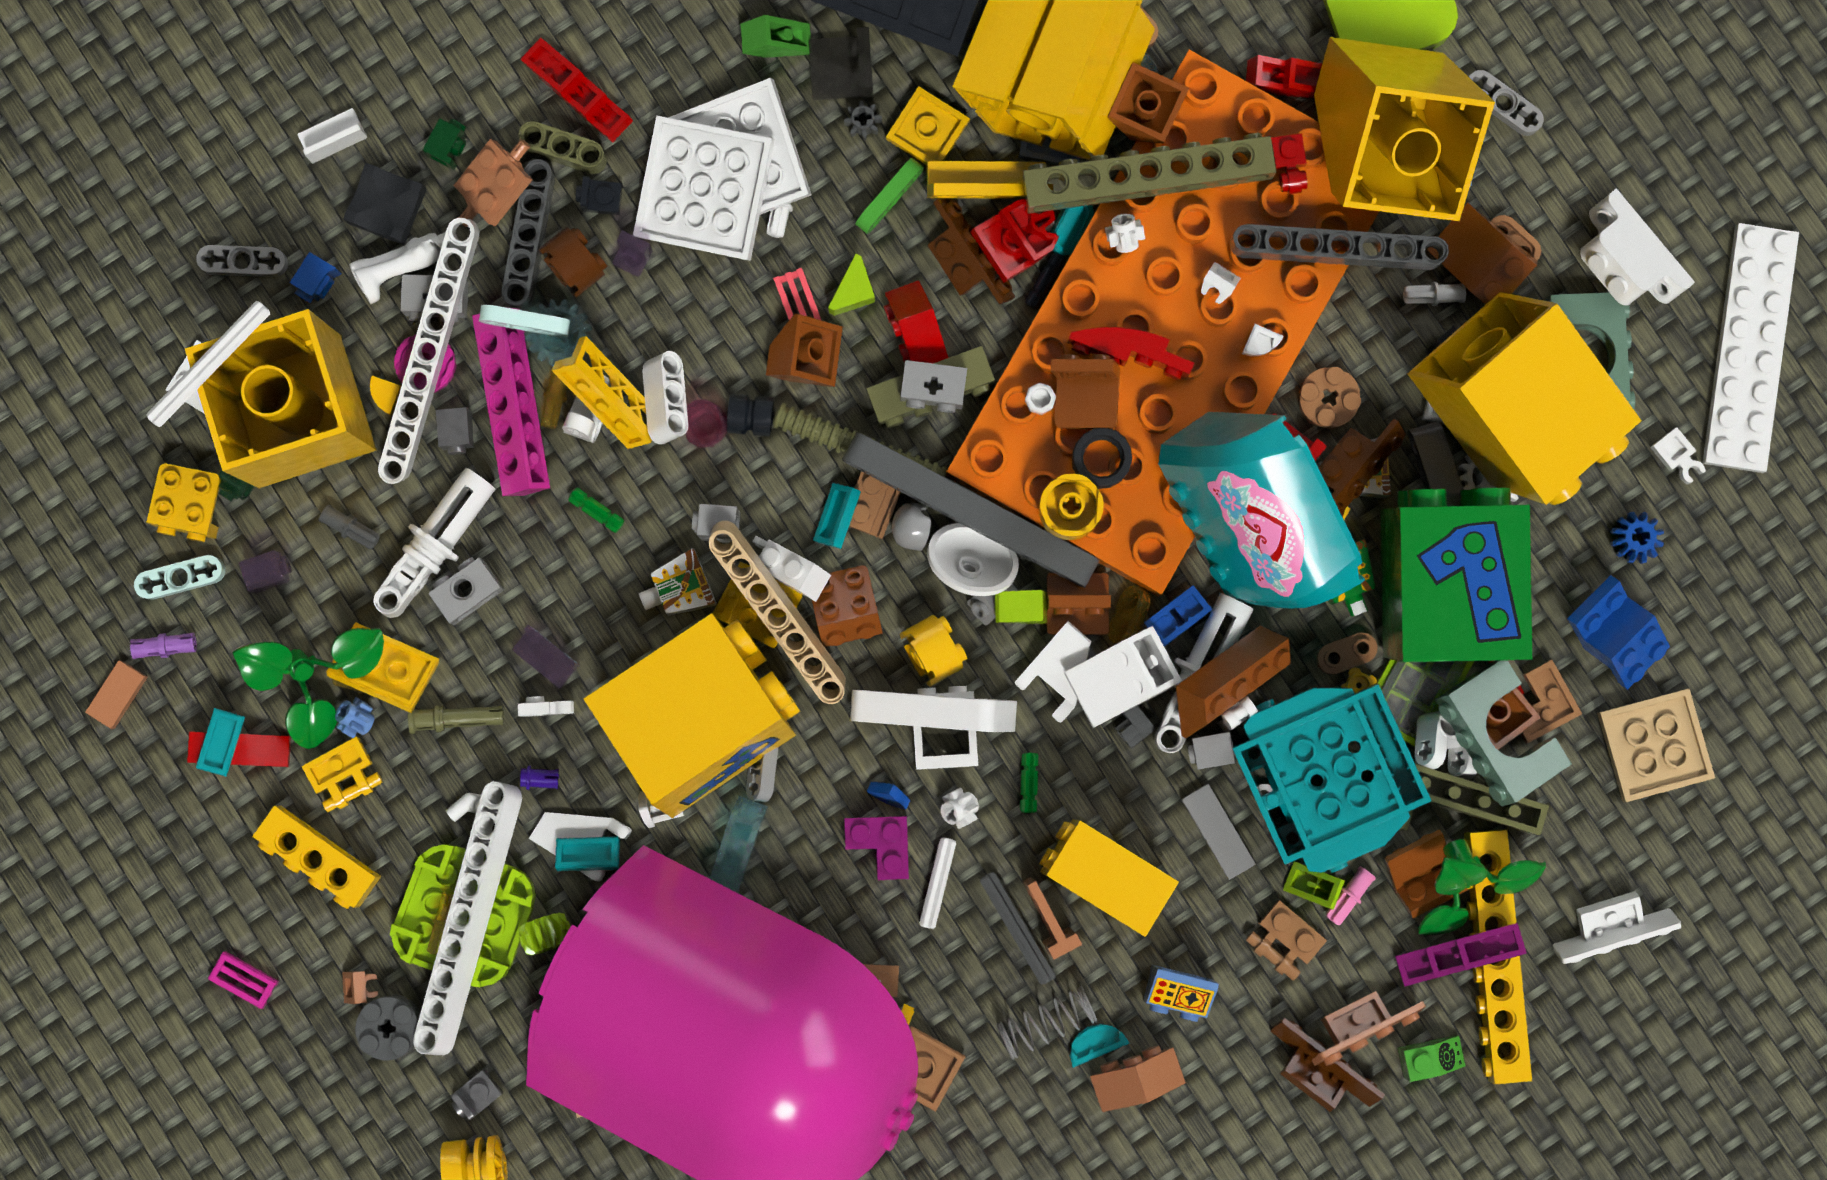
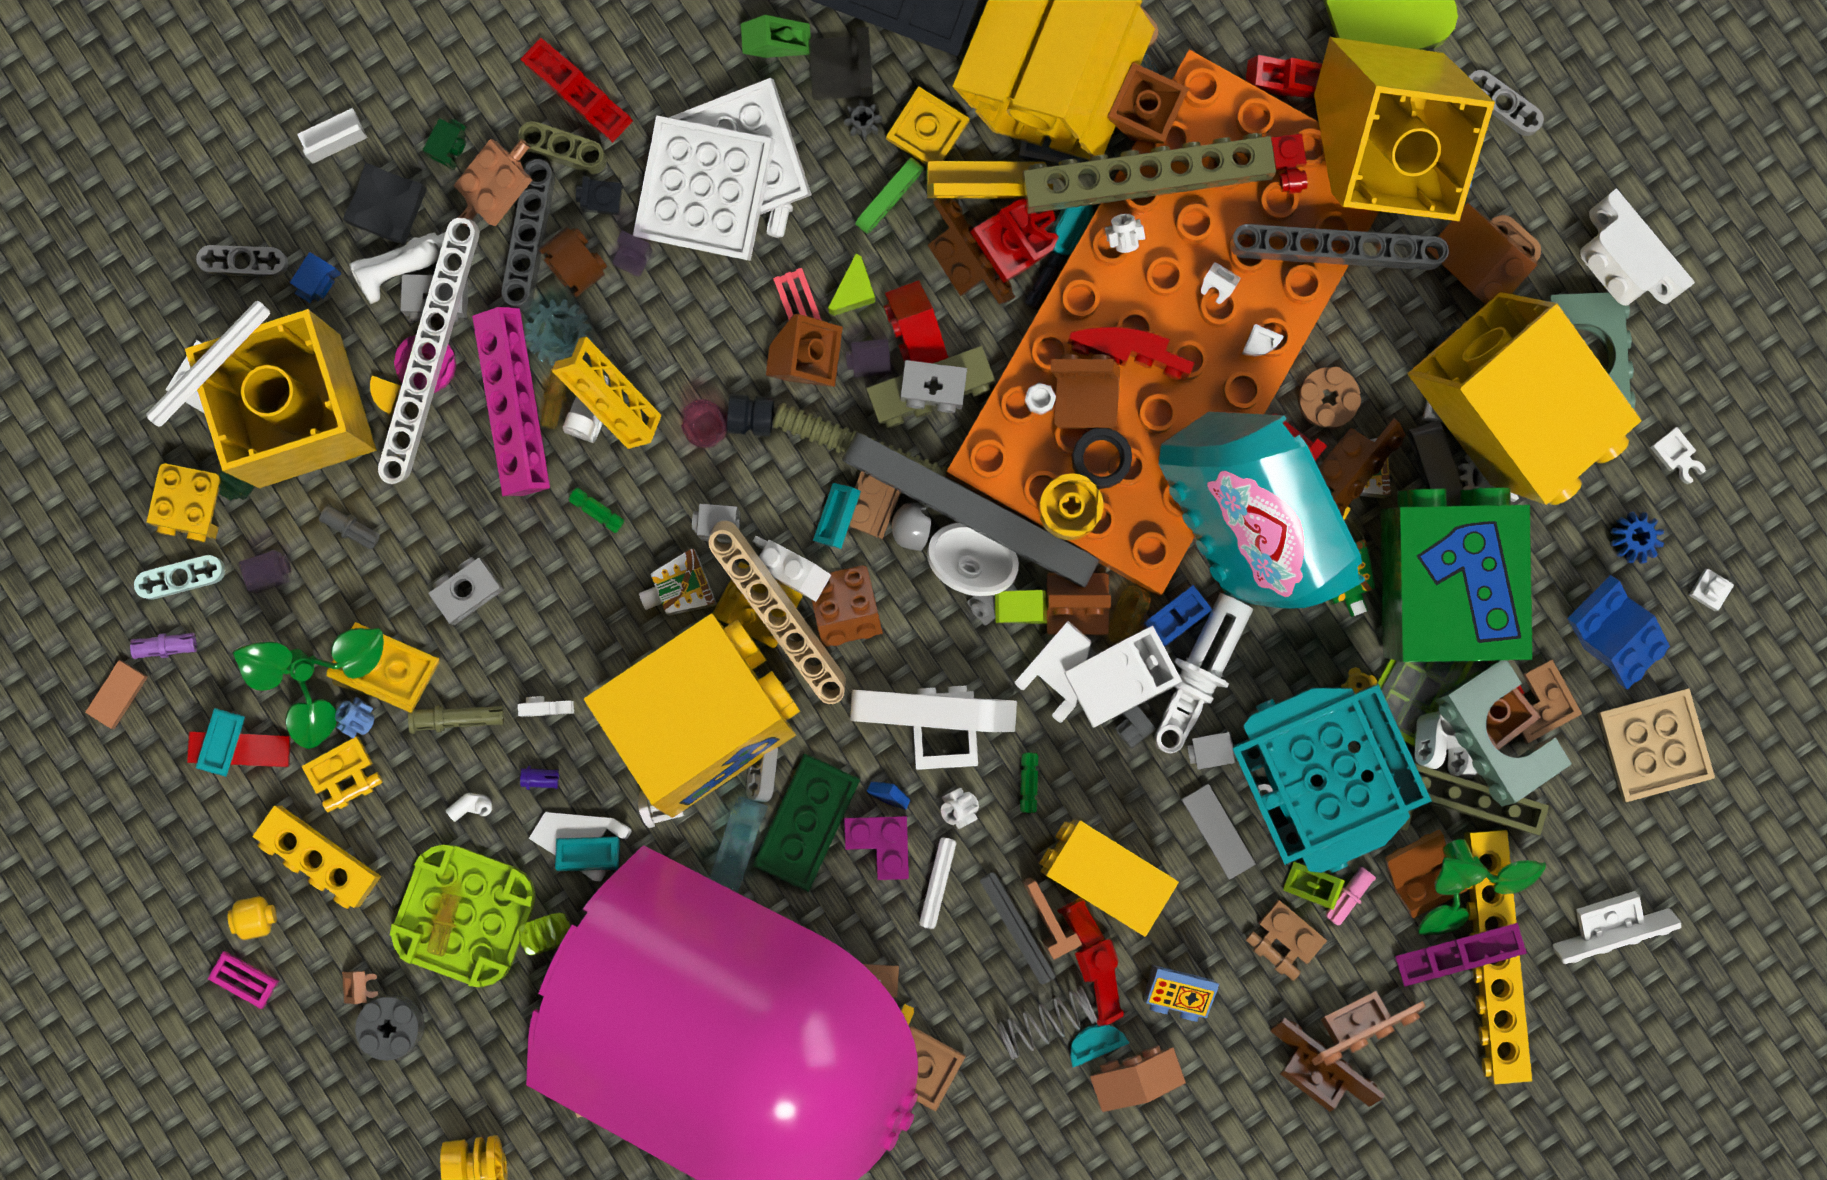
(251, 918): none -> yellow head
(425, 552): white piece -> none
(455, 430): flat silver brick -> none
(457, 931): white beam -> none
(475, 1095): flat silver bracket -> none
(524, 320): light aqua beam -> none
(545, 657): clear purple panel -> none
(665, 397): white beam -> none
(806, 822): none -> dark green tile
(869, 358): none -> clear purple brick
(933, 649): yellow brick -> none
(1096, 960): none -> red plate
(1230, 678): dark orange slope -> none
(1237, 714): white plate -> none
(1347, 653): medium nougat plate -> none
(1431, 1058): bright green slope -> none
(1434, 293): white axle -> none
(1711, 589): none -> white tile
(1750, 348): white plate -> none

